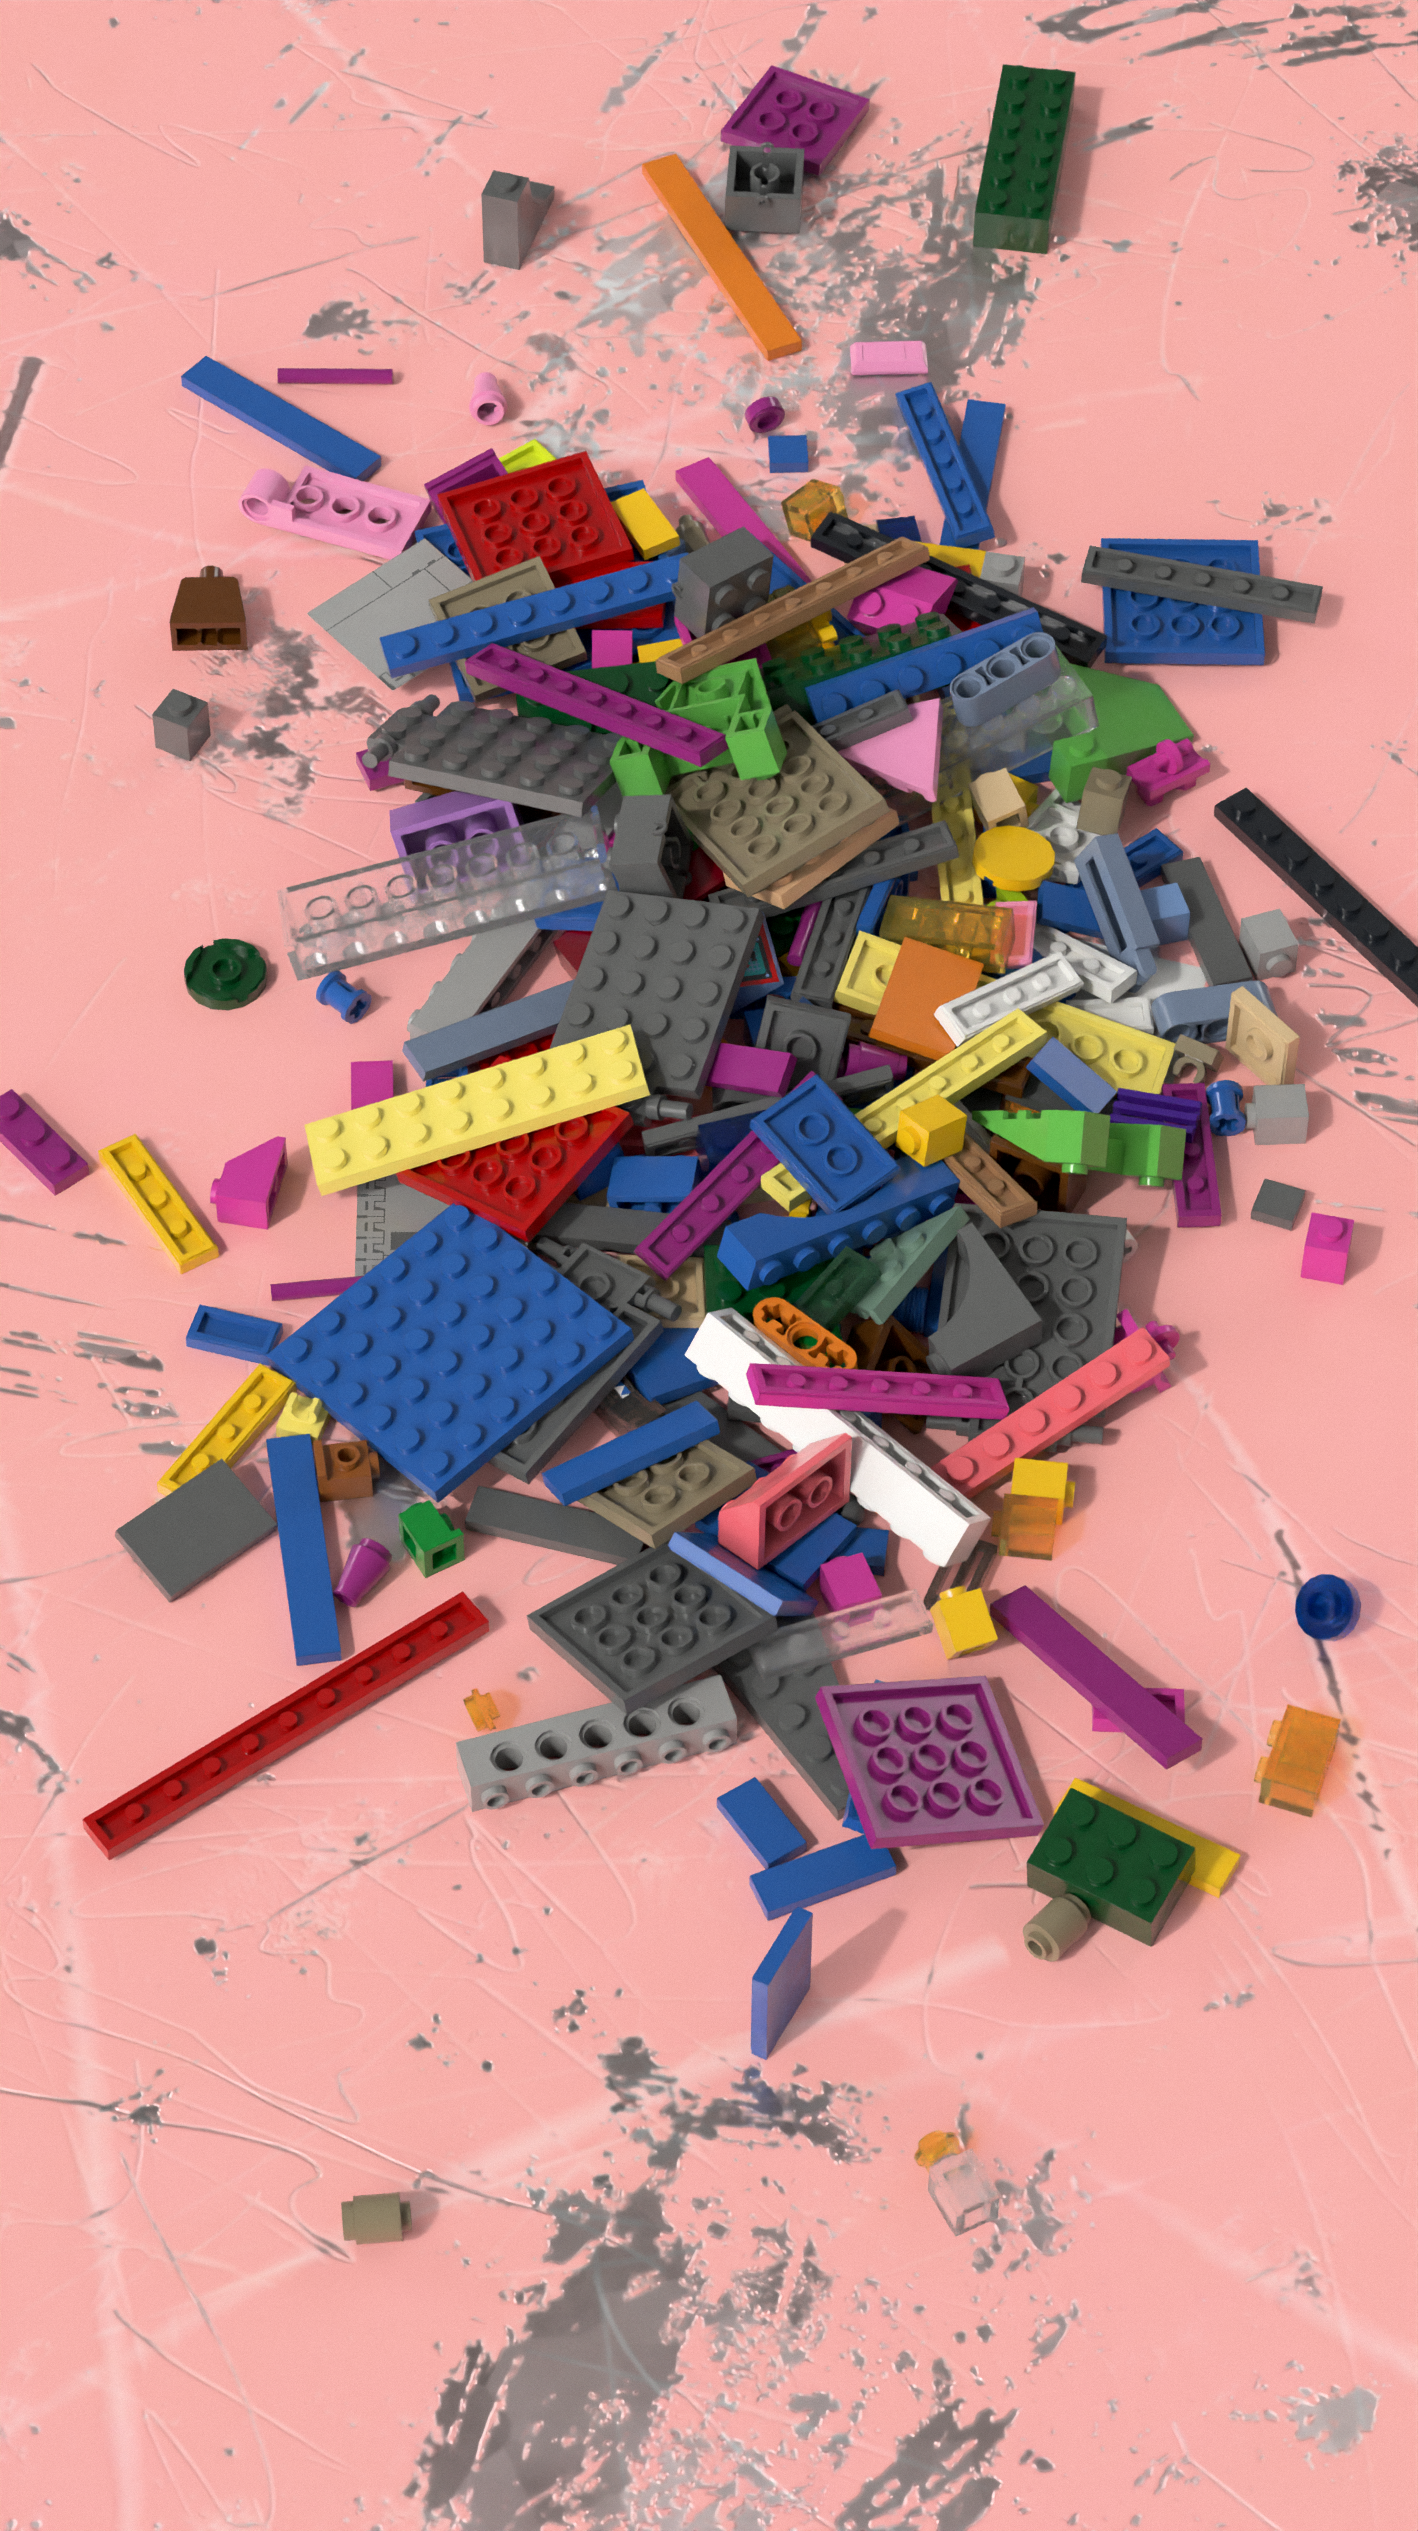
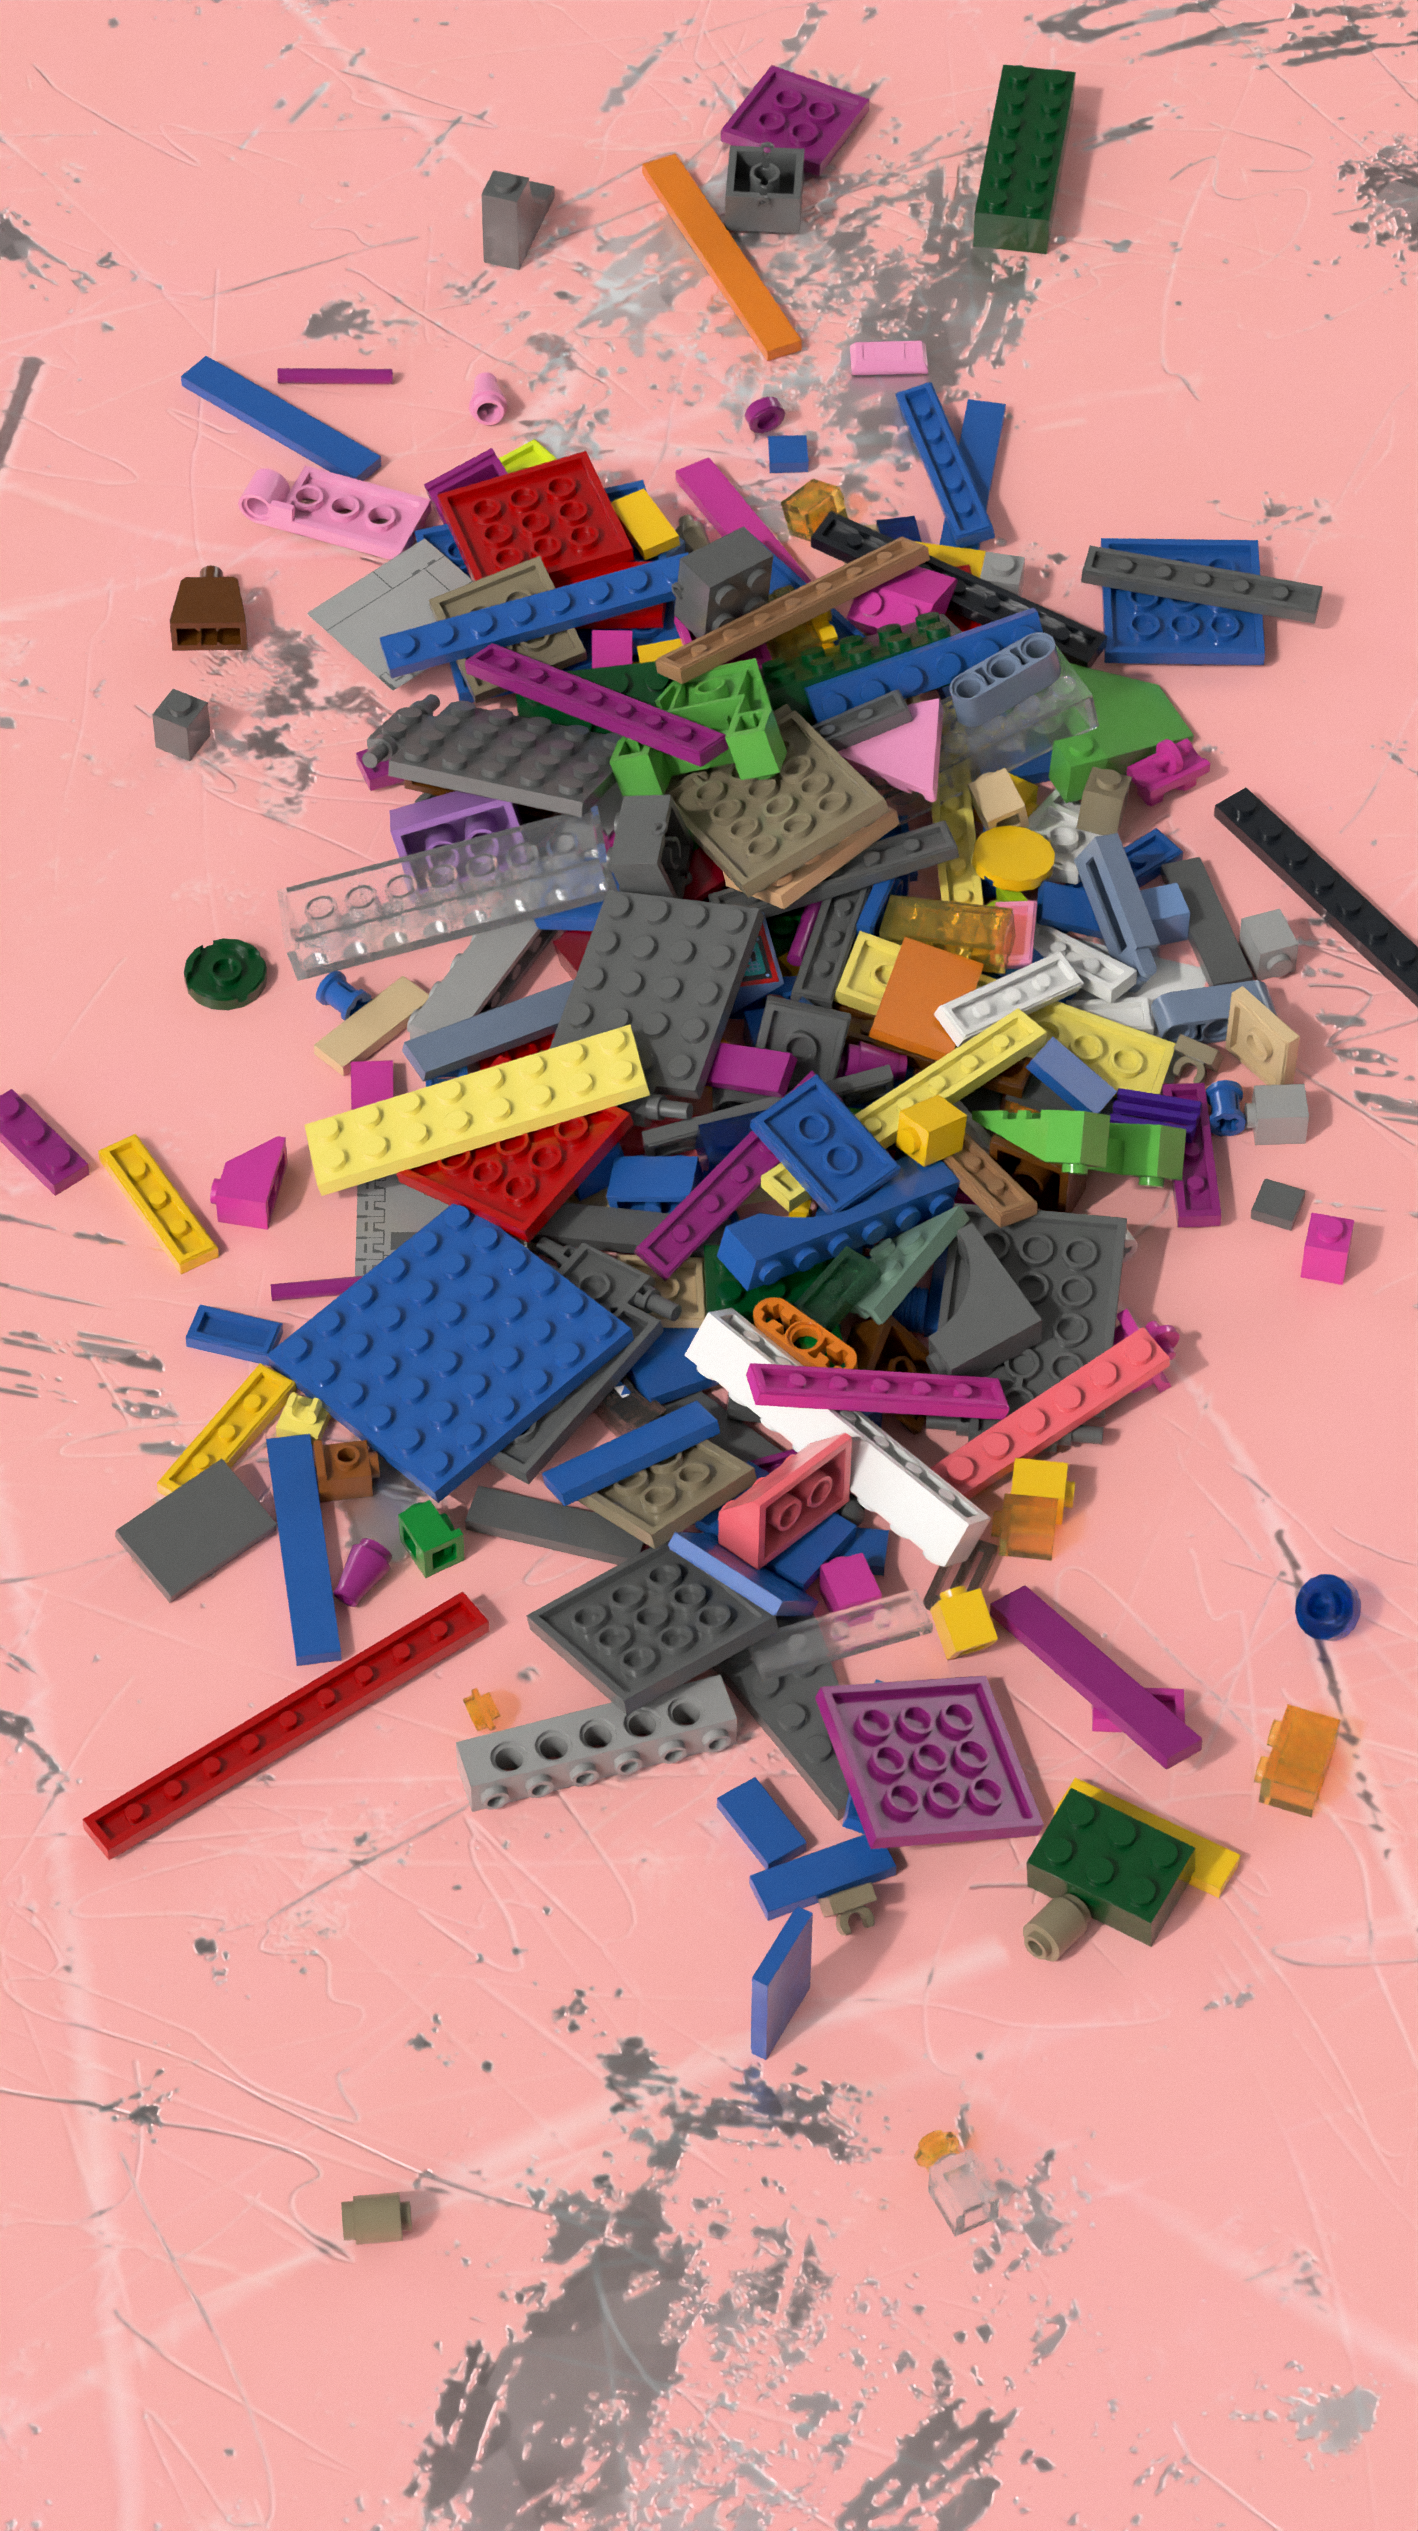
(371, 1026): none -> tan tile
(849, 1902): none -> dark tan tile

